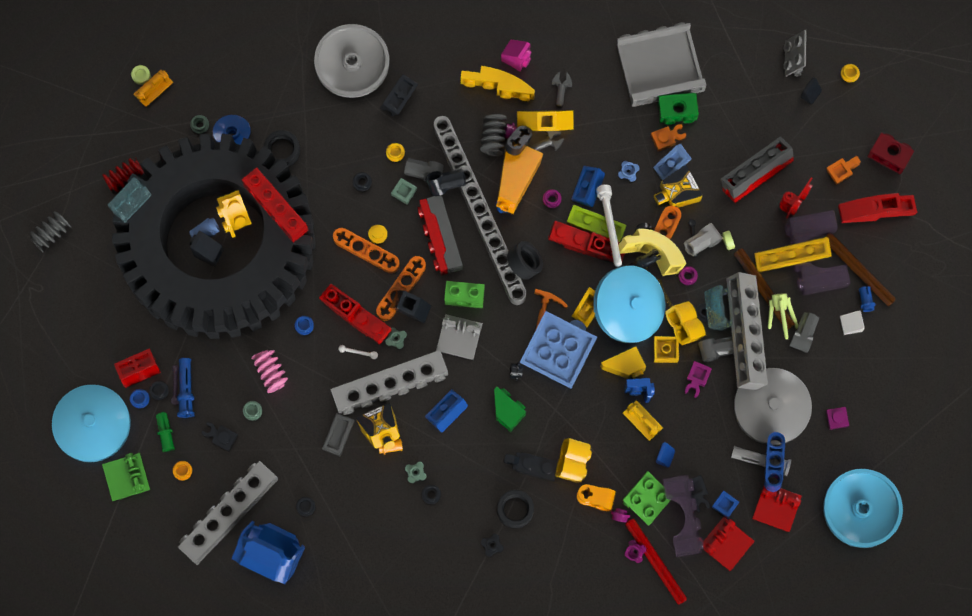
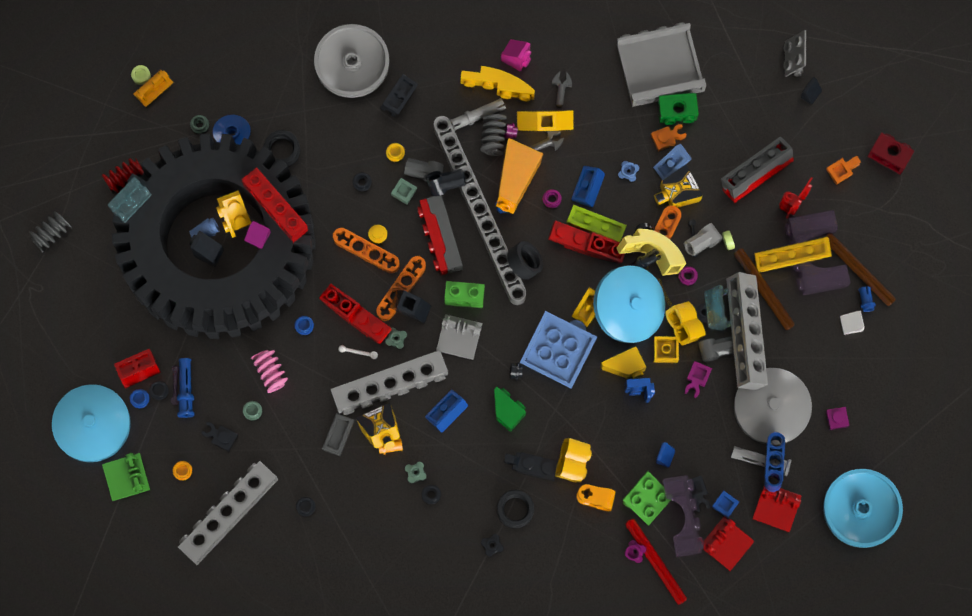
(165, 432): green axle -> none
(257, 234): none -> magenta slope
(268, 551): blue piece -> none
(477, 114): none -> light grey pin
(516, 139): black beam -> none
(545, 300): orange piece -> none
(604, 194): white piece -> none
(620, 515): magenta plate -> none
(642, 420): yellow hinge -> none
(781, 302): yellowish green plant -> none
(803, 335): dark grey piece -> none
(850, 73): yellow plate -> none
(877, 207): red slope -> none

